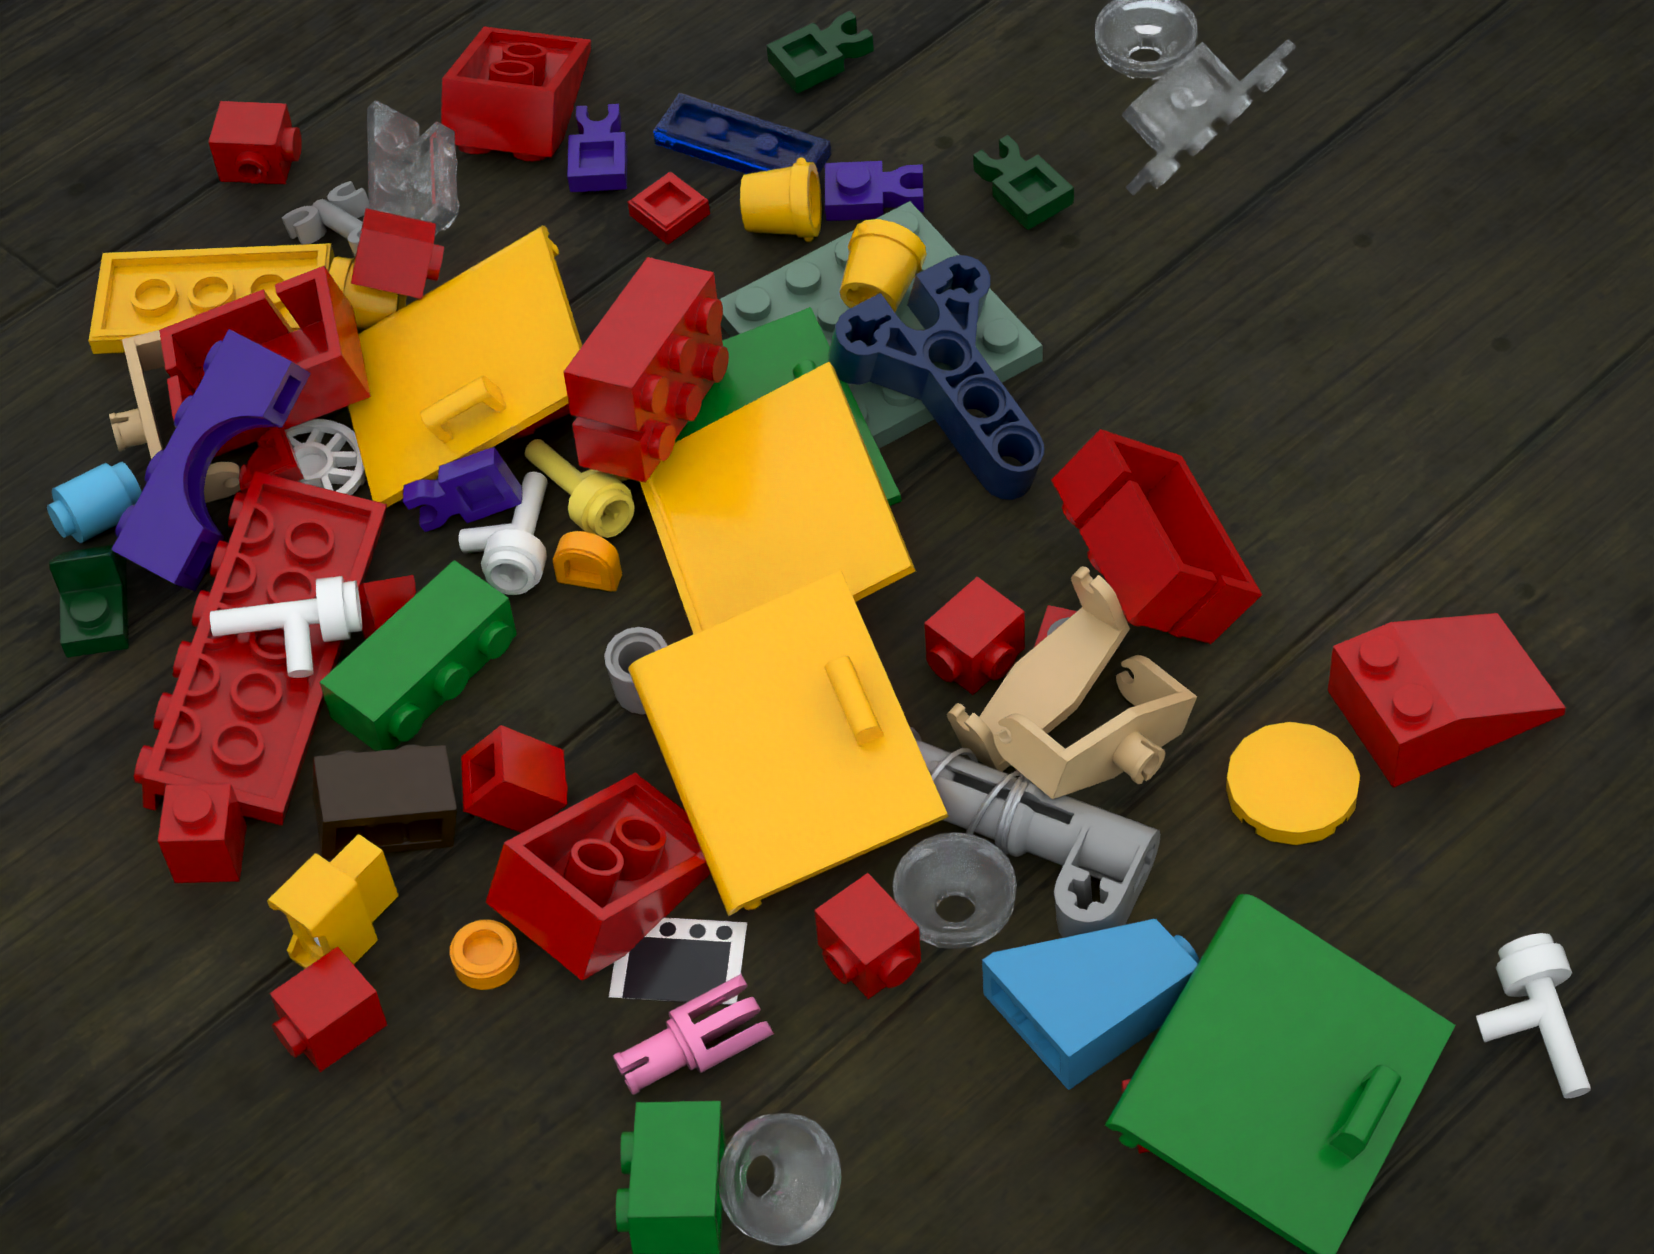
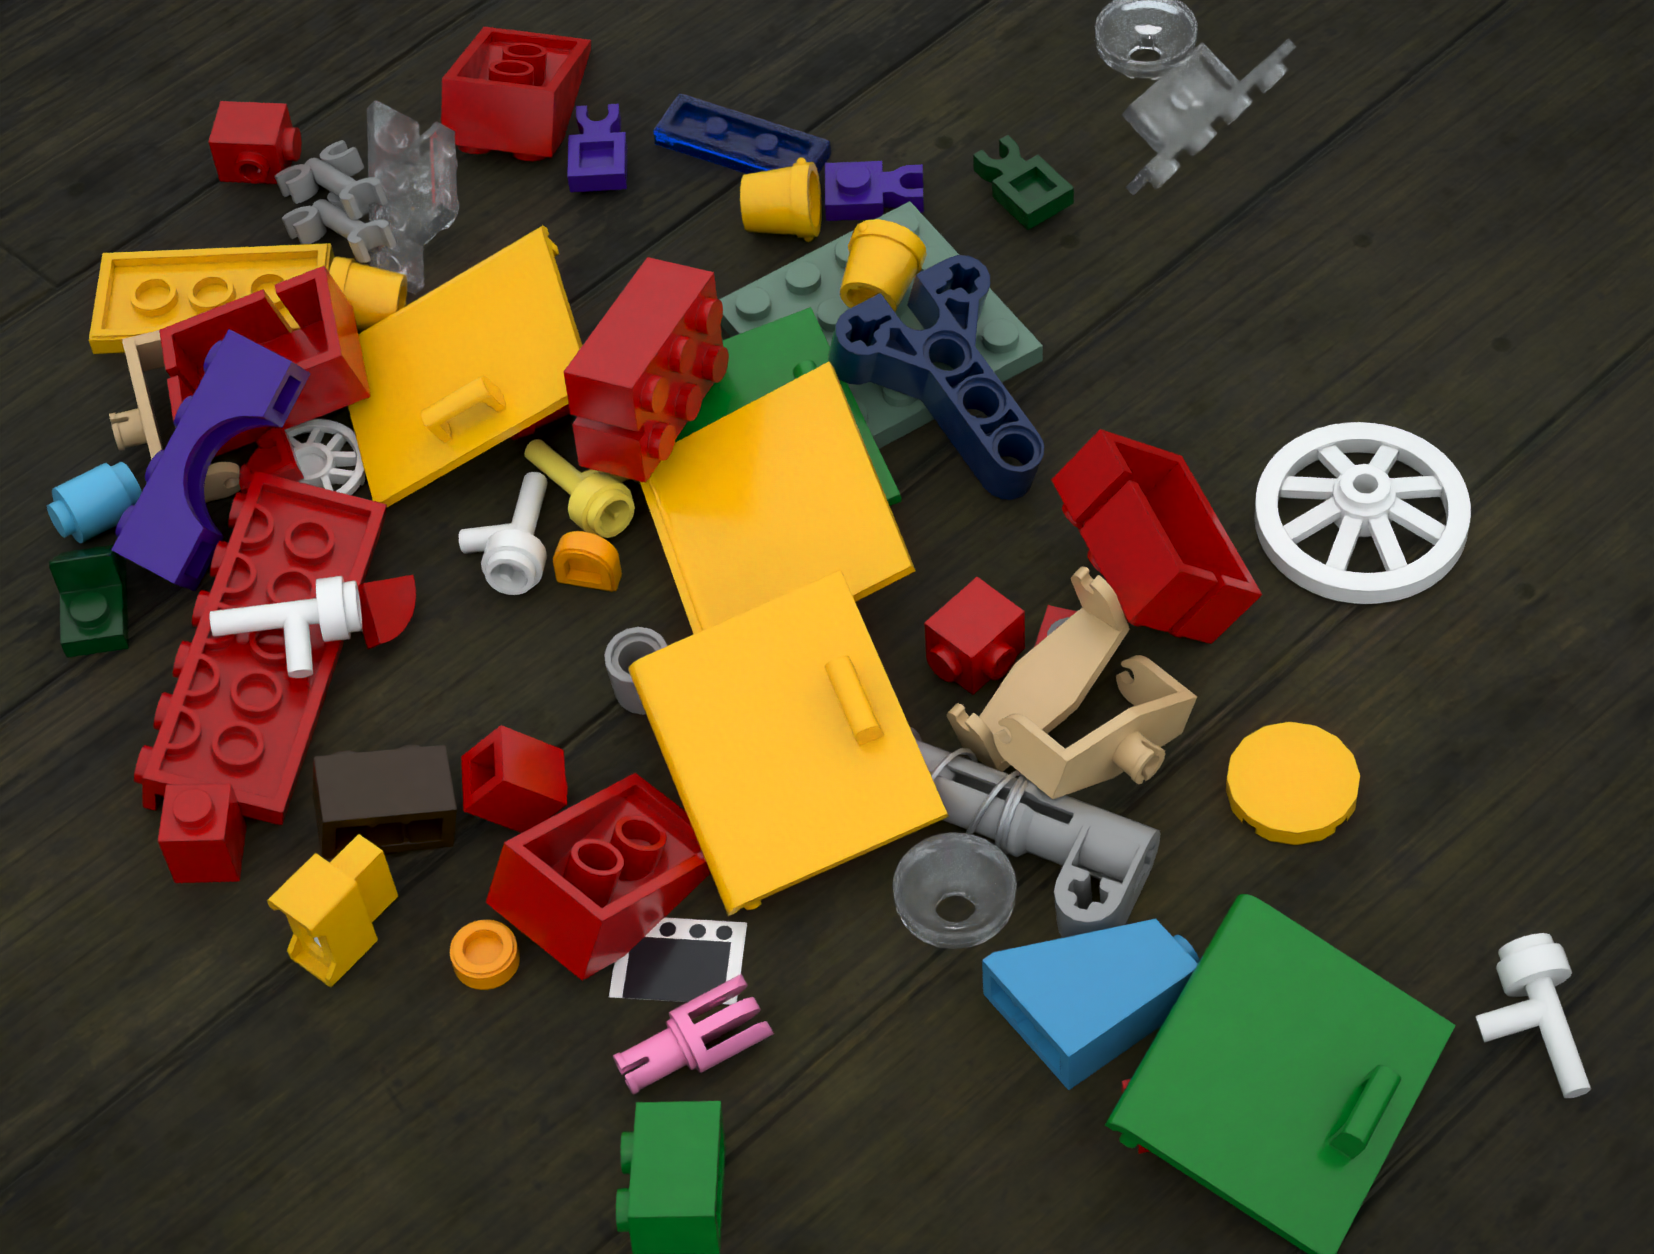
(326, 1010): red brick -> none
(333, 174): none -> light grey bar
(396, 254): red brick -> none
(419, 658): green brick -> none
(467, 486): dark purple plate -> none
(669, 208): red tile -> none
(803, 1185): clear piece -> none
(817, 55): dark green plate -> none
(867, 937): red brick -> none
(1362, 505): none -> white wheel
(1437, 691): red slope -> none

